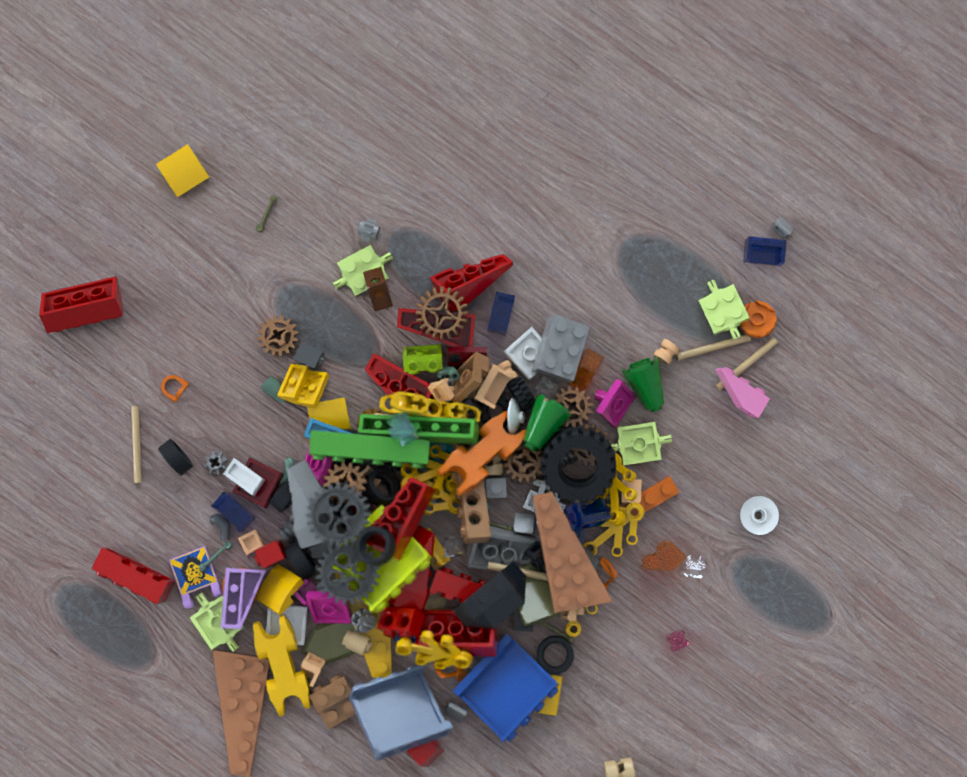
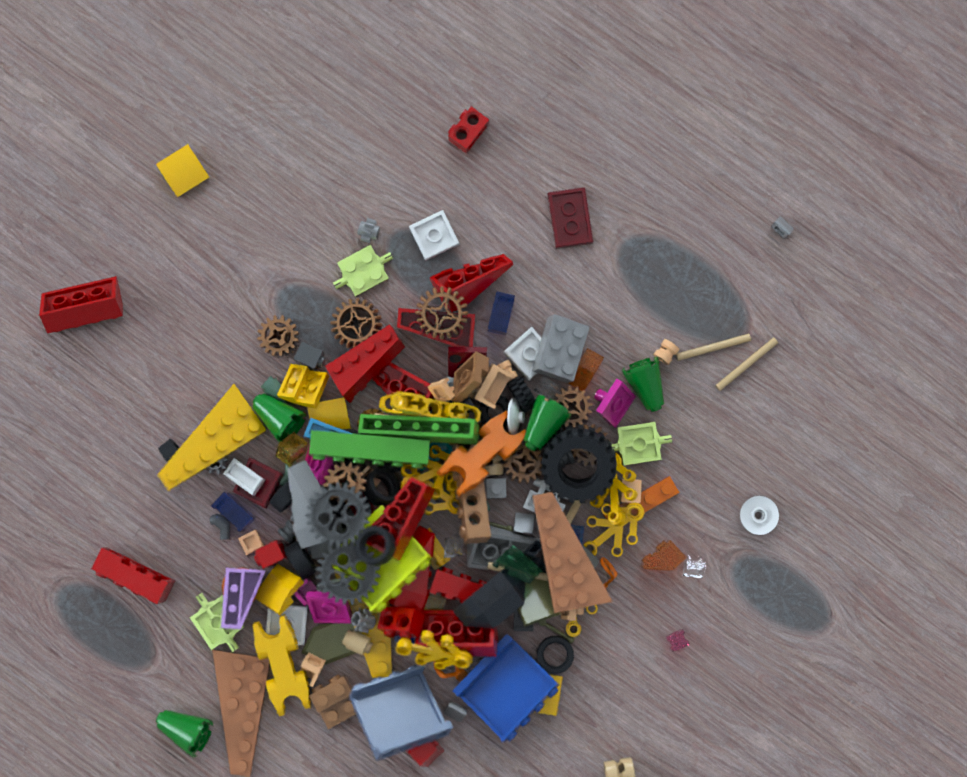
(136, 444): tan bar -> none
(181, 390): orange piece -> none
(185, 730): none -> green cone
(189, 576): flag -> none
(218, 435): none -> yellow wing
(227, 545): sand green hinge -> none
(259, 227): olive hinge -> none
(278, 416): none -> green cone
(291, 449): none -> clear yellow brick
(348, 325): none -> medium nougat gear
(364, 362): none -> red wedge
(378, 291): reddish brown torso -> none
(402, 429): clear light blue brick -> none
(422, 358): lime plate -> none
(434, 235): none -> white plate
(448, 370): sand green arm -> none
(472, 132): none -> red brick
(518, 565): none -> clear green wing
(570, 218): none -> dark red tile
(587, 515): clear blue panel -> none
(724, 309): yellowish green plate -> none
(745, 397): bright pink slope -> none
(761, 320): orange tile -> none
(764, 251): clear blue panel -> none

